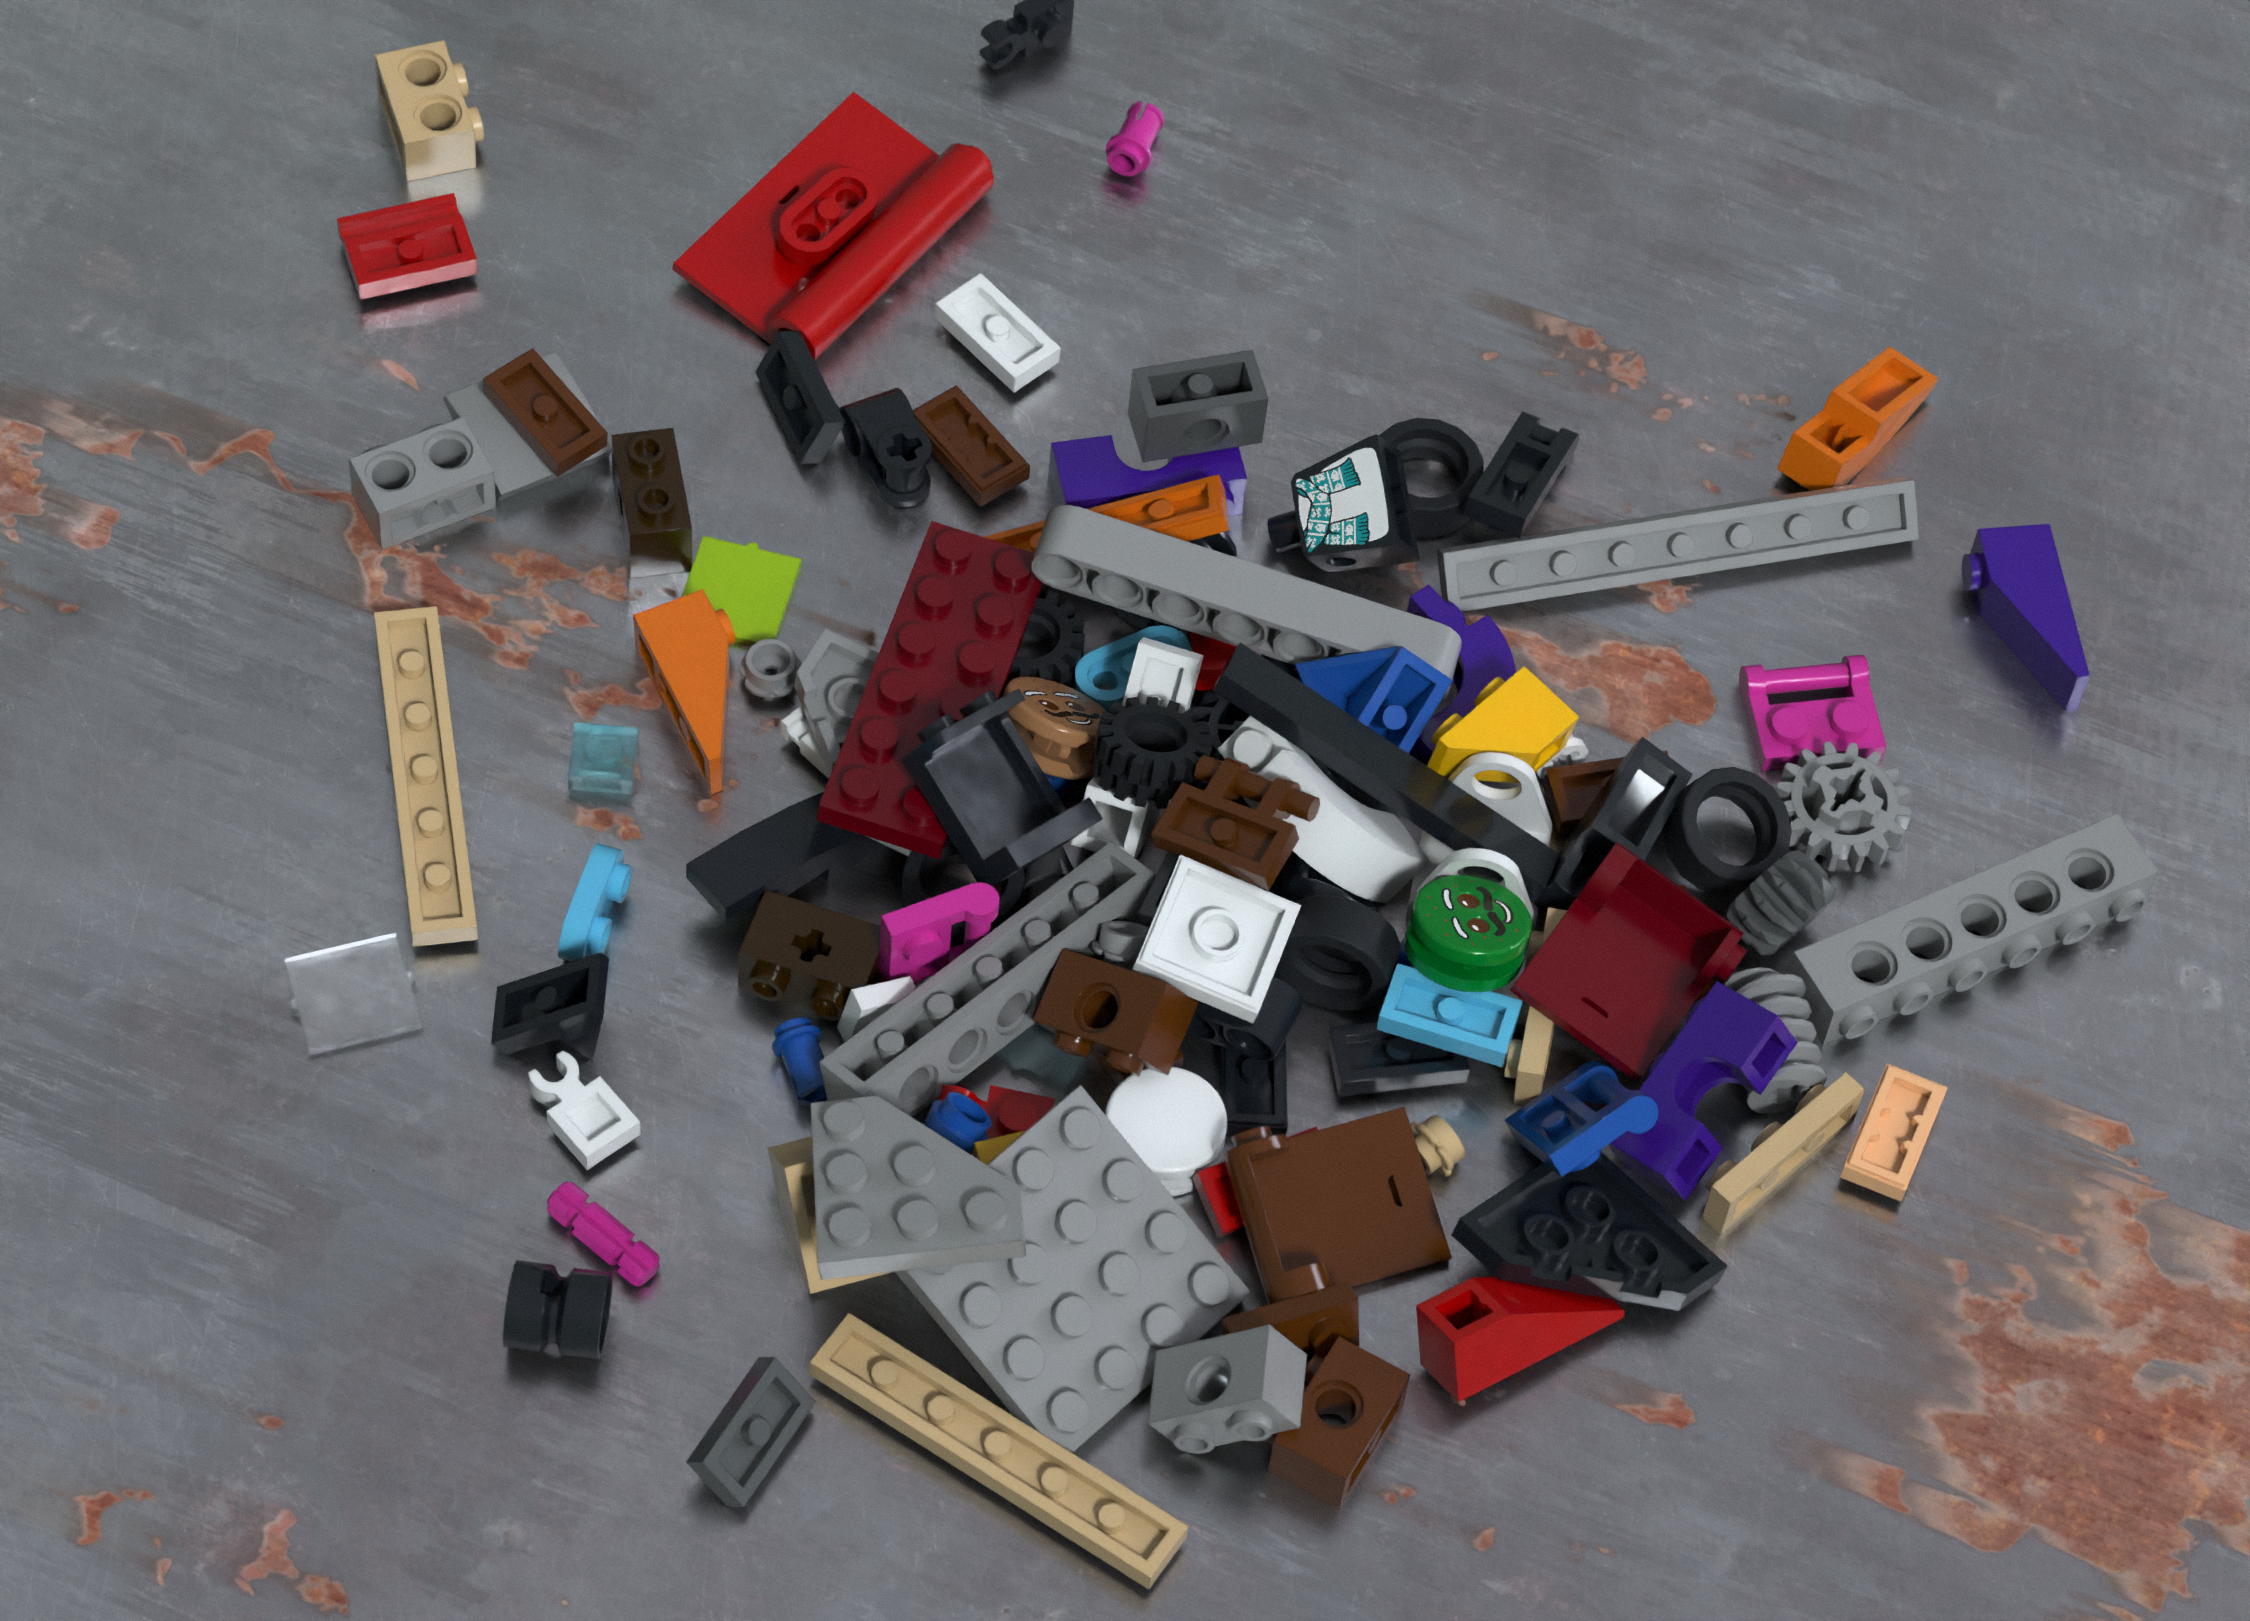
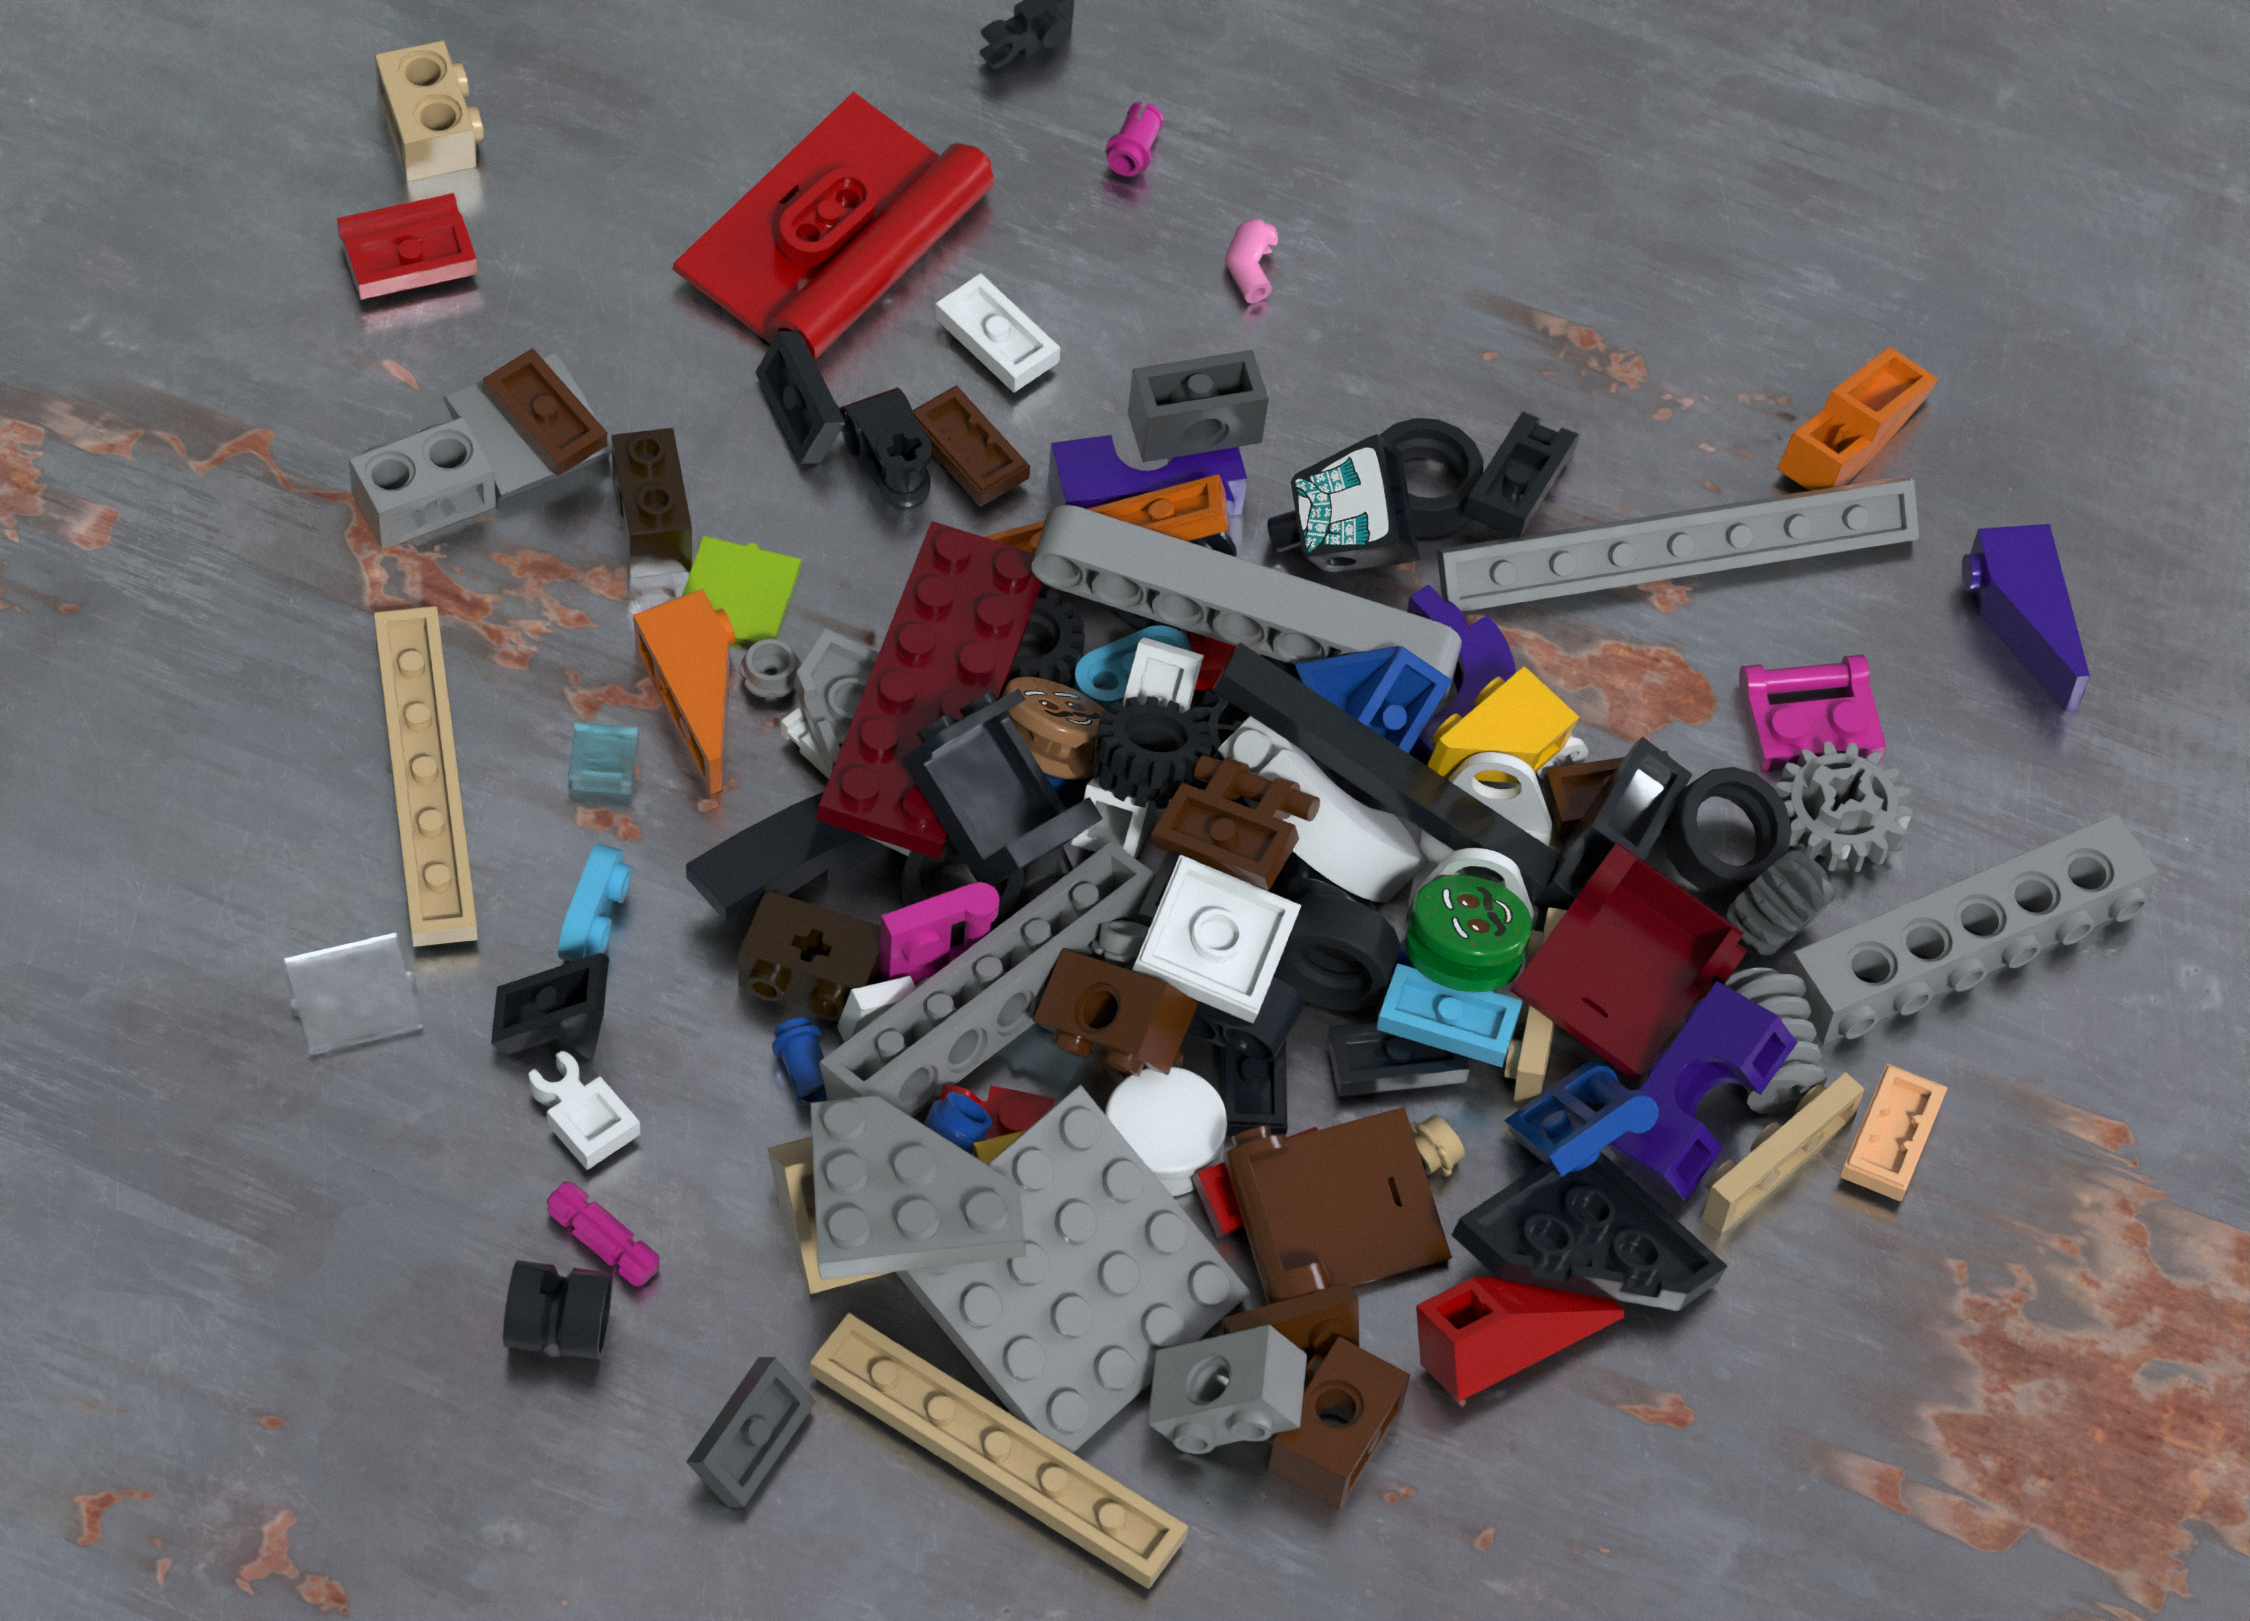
(1244, 255): none -> bright pink arm

